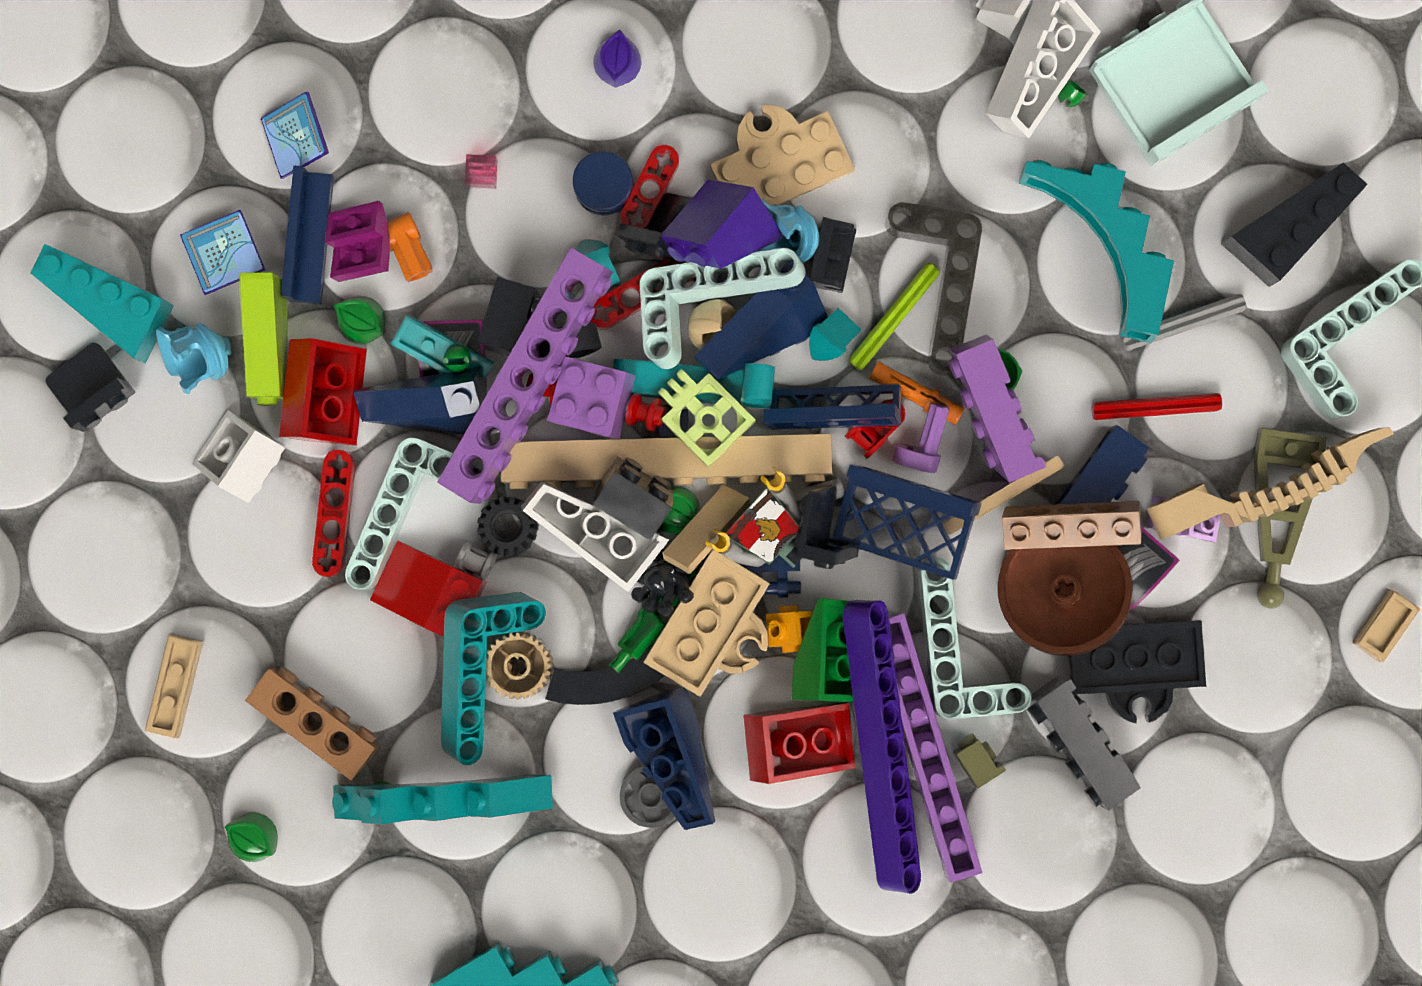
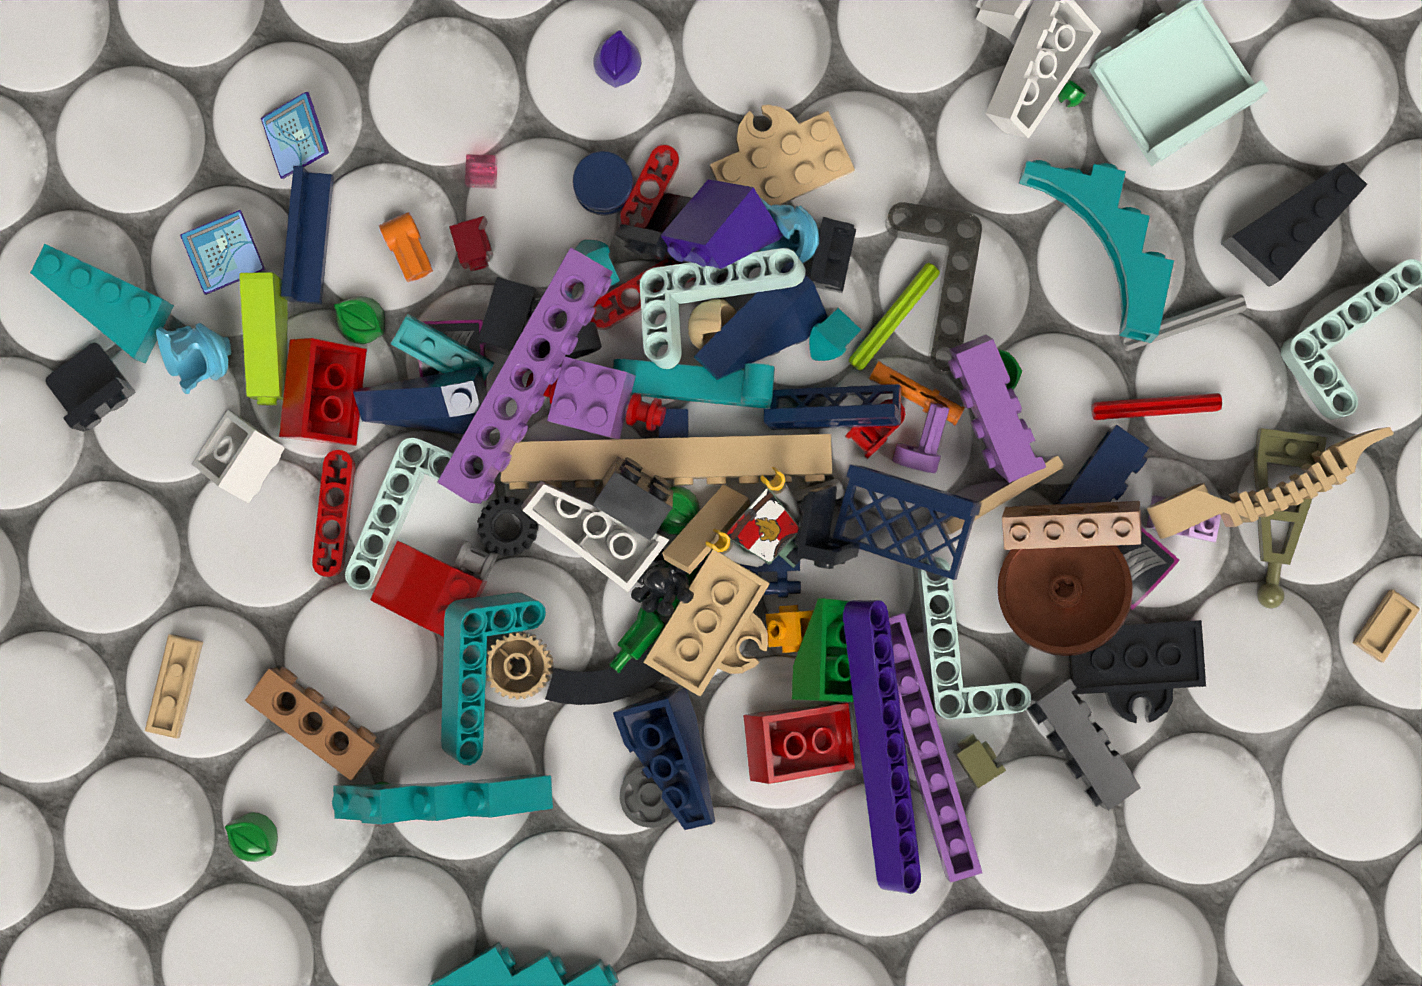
(358, 241): magenta slope -> none
(455, 352): green hinge -> none
(472, 243): none -> dark red window
(685, 397): yellowish green piece -> none

